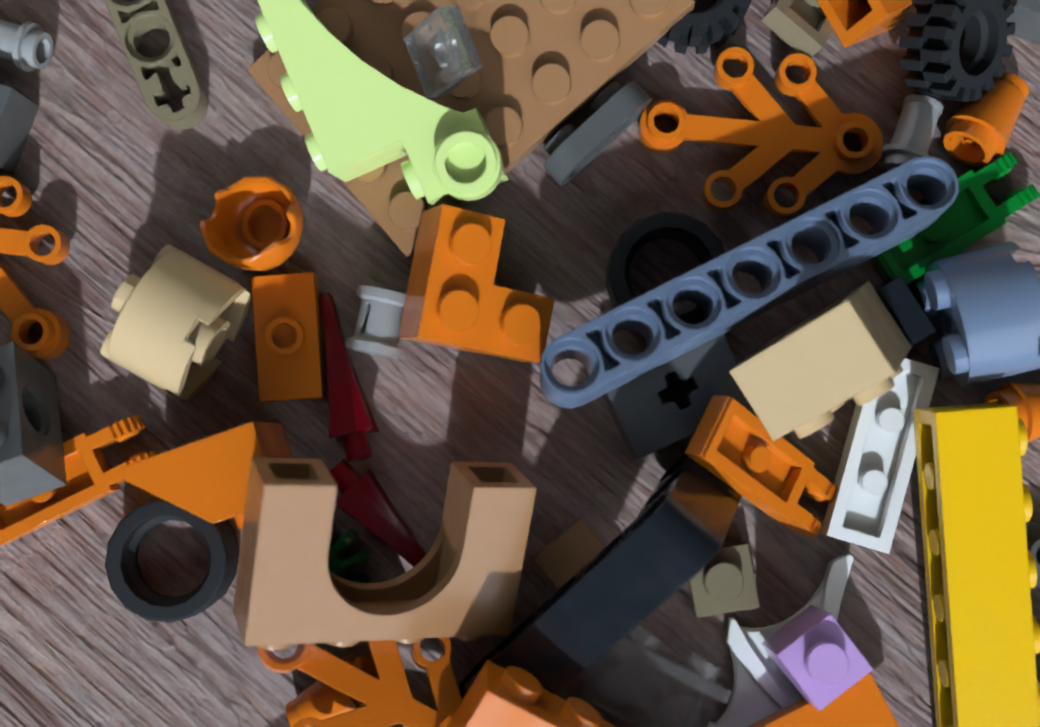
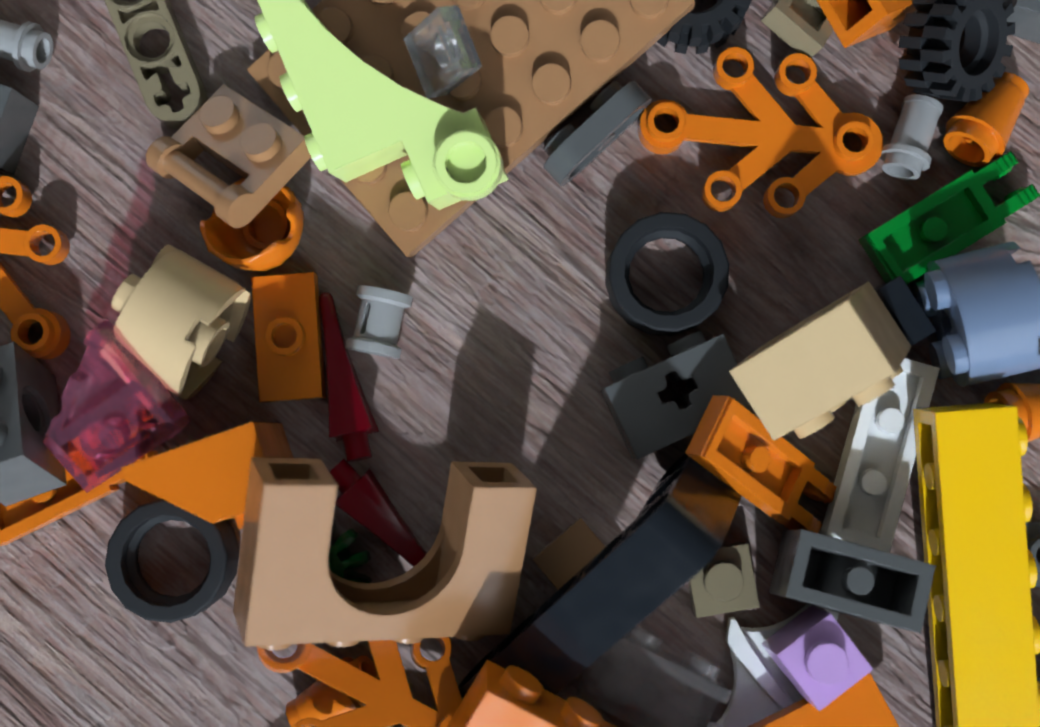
(110, 411): none -> clear pink wing
(241, 138): none -> medium nougat plate
(454, 293): orange brick -> none
(770, 259): sand blue beam -> none
(852, 579): none -> dark grey brick

